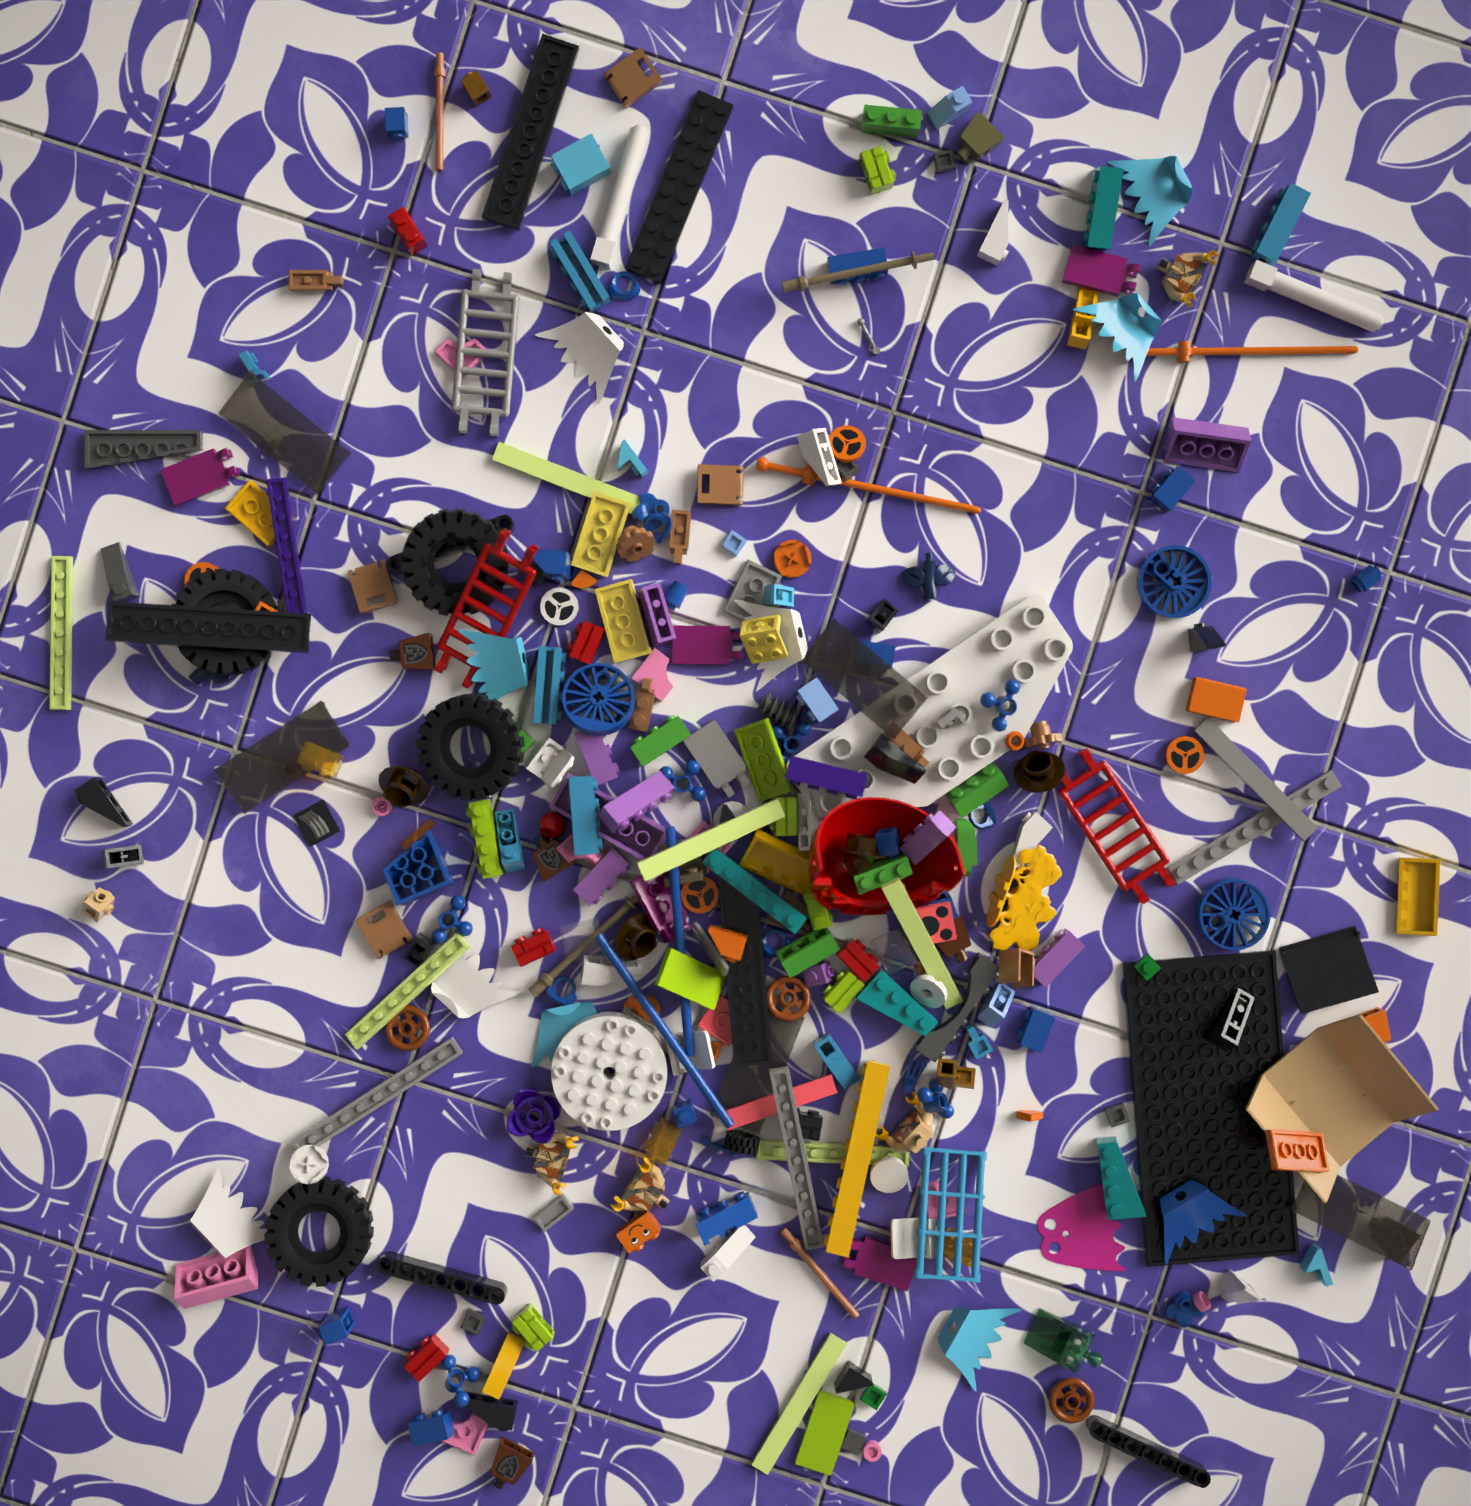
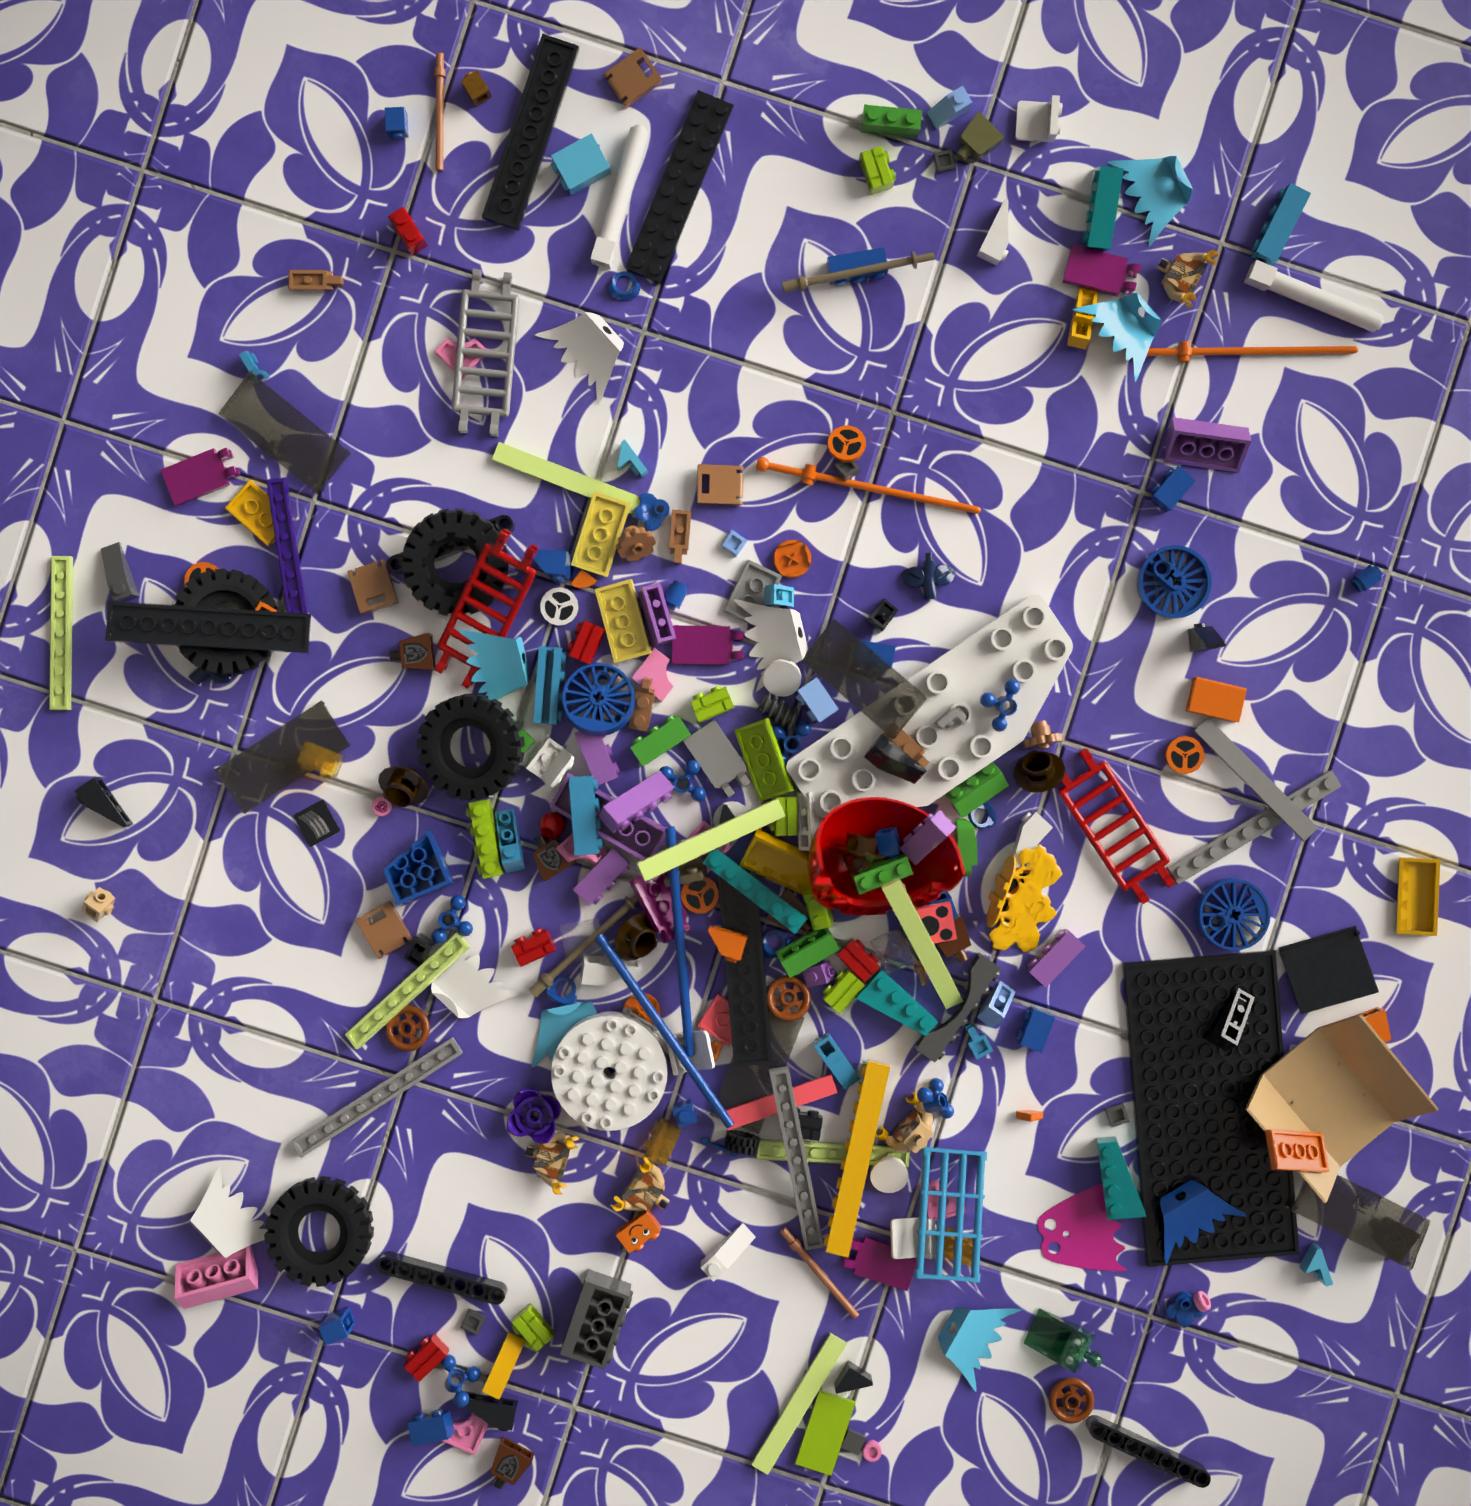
(123, 856): slope -> none
(126, 446): dark grey wing -> none
(308, 1164): white tile -> none
(418, 834): clear orange tile -> none
(538, 579): dark grey tile -> none
(553, 1212): light grey tile -> none
(580, 272): dark azure brick -> none
(597, 1319): none -> dark grey brick
(666, 521): blue piece -> none
(690, 979): lime tile -> none
(710, 949): light grey piece -> none
(712, 704): none -> lime brick
(725, 1216): blue wedge -> none
(763, 639): light yellow bracket -> none
(782, 677): none -> white tile
(819, 454): white slope -> none
(826, 776): dark purple brick -> none
(873, 1396): green plate -> none
(876, 350): light grey hinge -> none
(910, 1080): blue piece -> none
(921, 995): white tile -> none
(951, 1075): pearl gold brick -> none
(1016, 967): medium nougat piece -> none
(1020, 740): orange plate -> none
(1038, 120): none -> white bracket
(1146, 966): green plate -> none
(1237, 1289): white slope -> none

